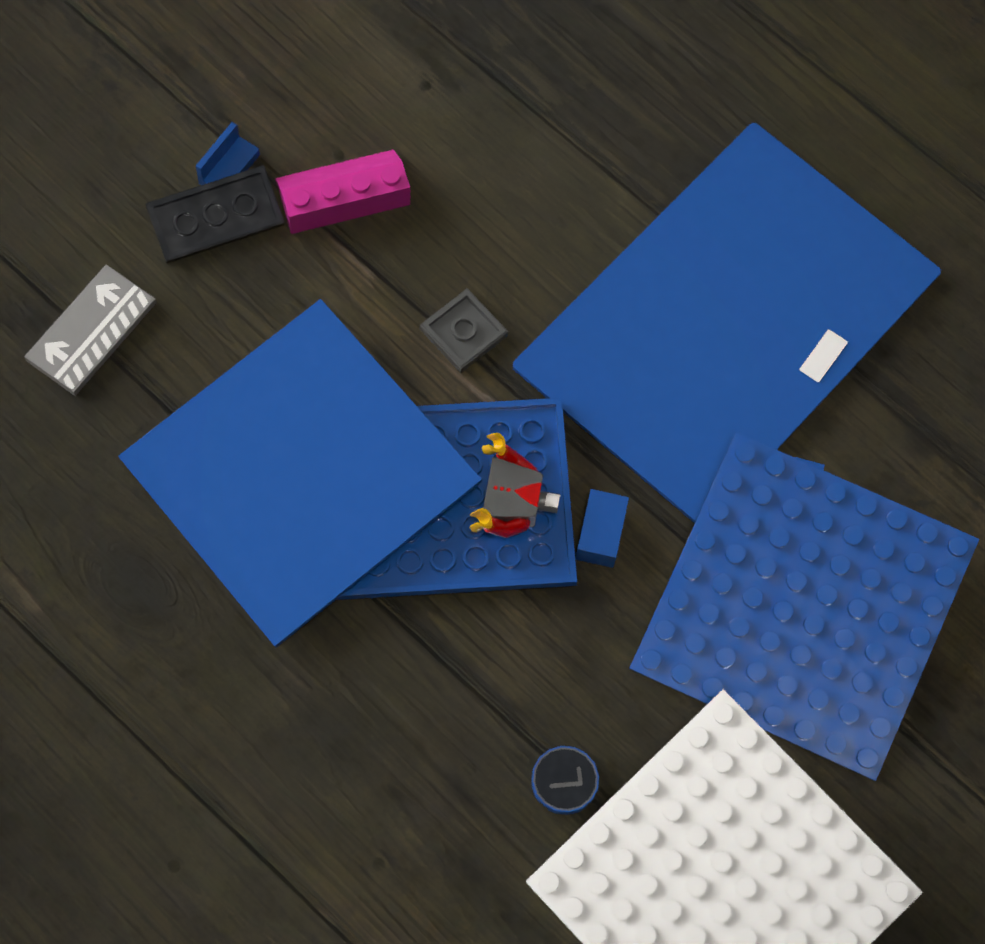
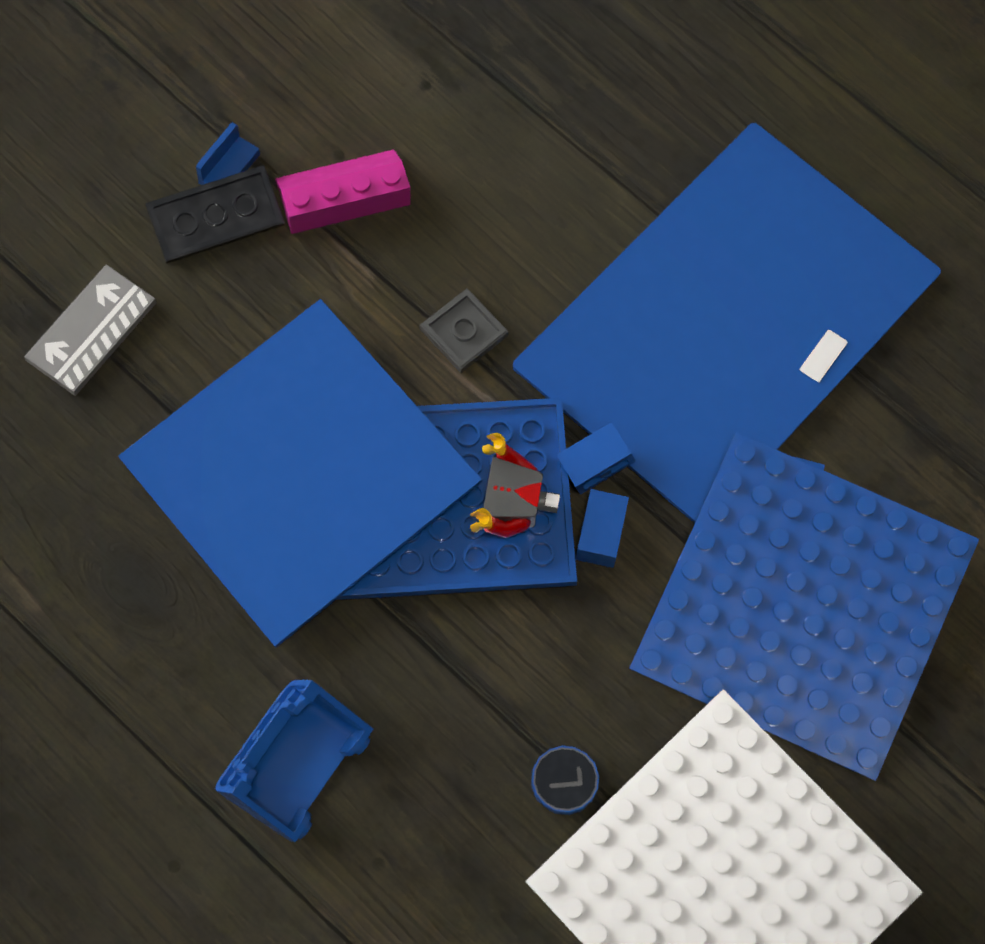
(292, 757): none -> blue windscreen
(596, 458): none -> blue panel

